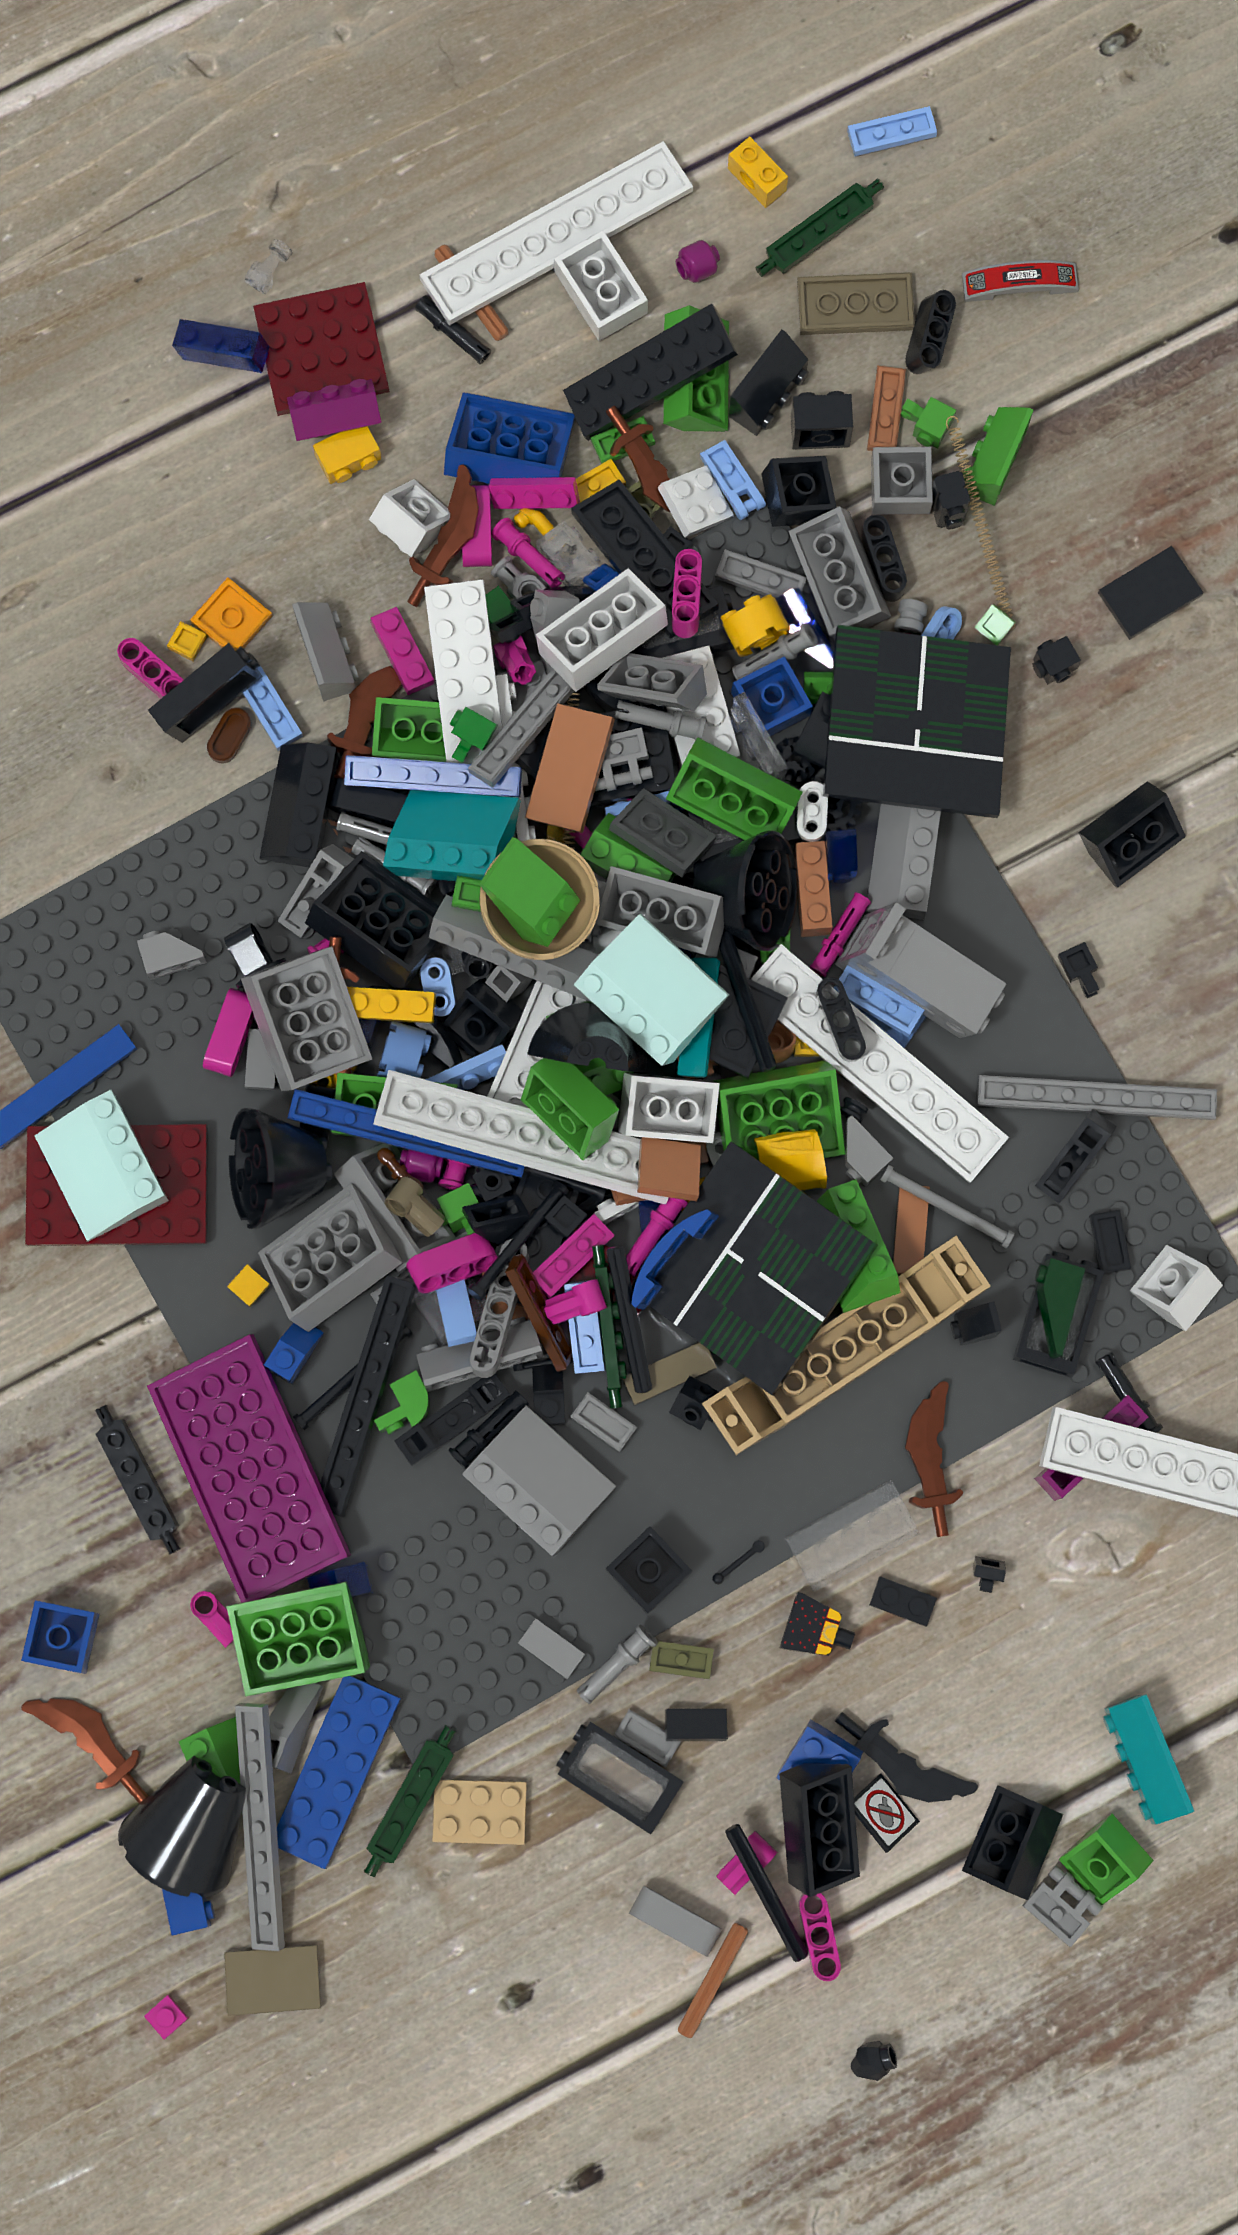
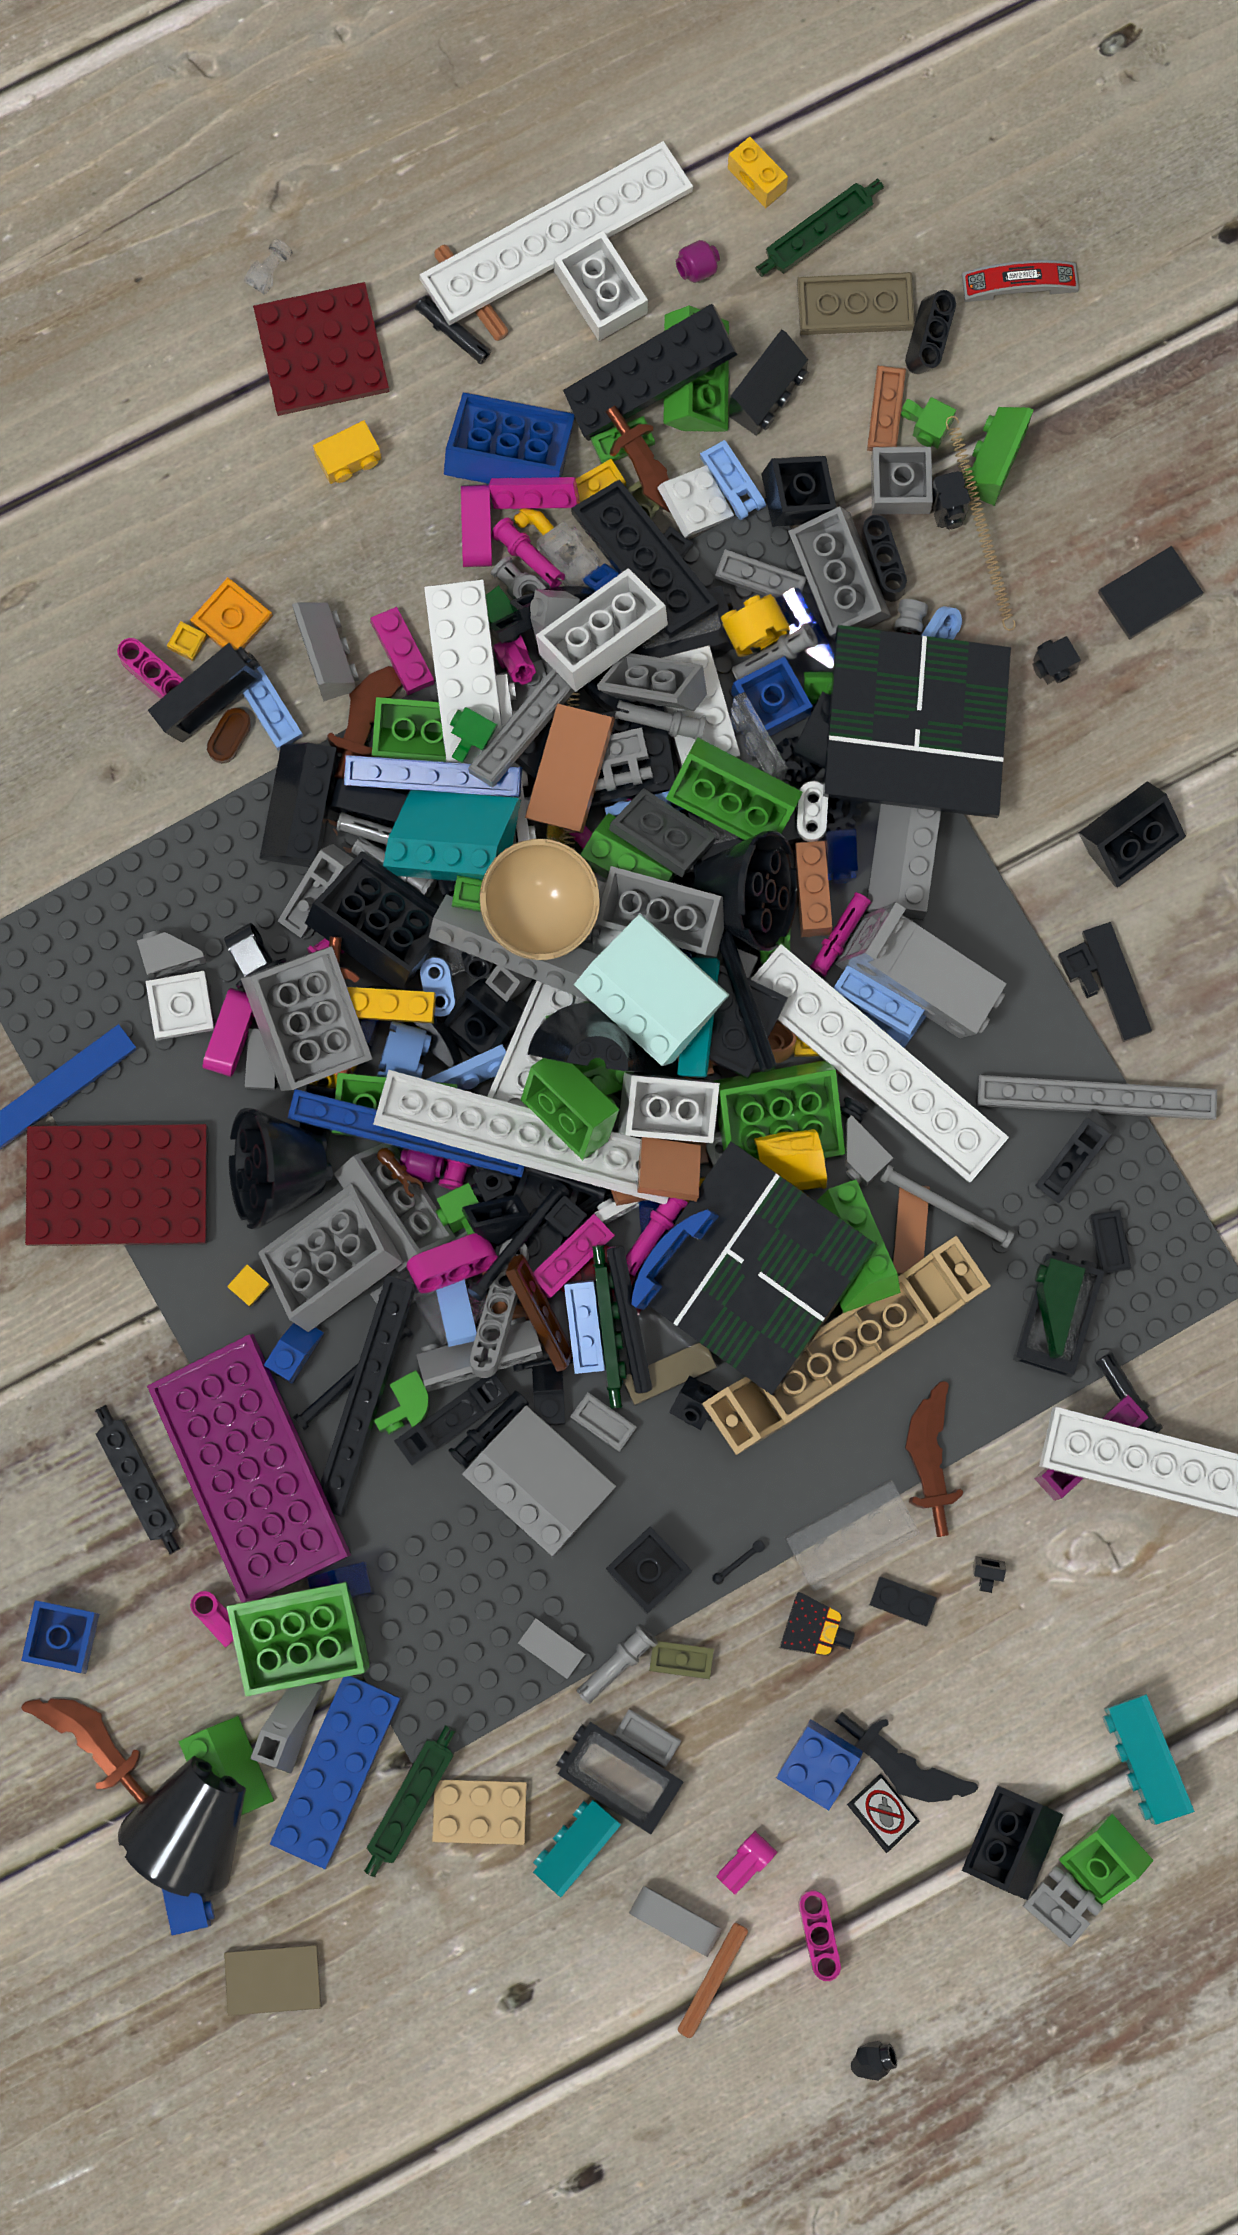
(100, 1166): light aqua slope -> none
(166, 2017): dark pink plate -> none
(180, 1005): none -> white plate
(221, 346): clear blue brick -> none
(260, 1827): light grey plate -> none
(334, 409): magenta slope -> none
(407, 1202): dark tan piece -> none
(410, 517): white slope -> none
(451, 538): copper sword -> none
(529, 893): bright green slope -> none
(575, 1847): none -> teal slope
(581, 1300): dark pink piece -> none
(686, 581): dark pink beam -> none
(696, 1725): black tile -> none
(766, 1892): black axle -> none
(819, 1826): black slope -> none
(821, 420): black brick -> none
(841, 1004): black beam -> none
(892, 131): light blue plate -> none
(976, 1324): black slope -> none
(995, 624): tile -> none
(1117, 982): none -> black tile
(1176, 1287): white slope -> none

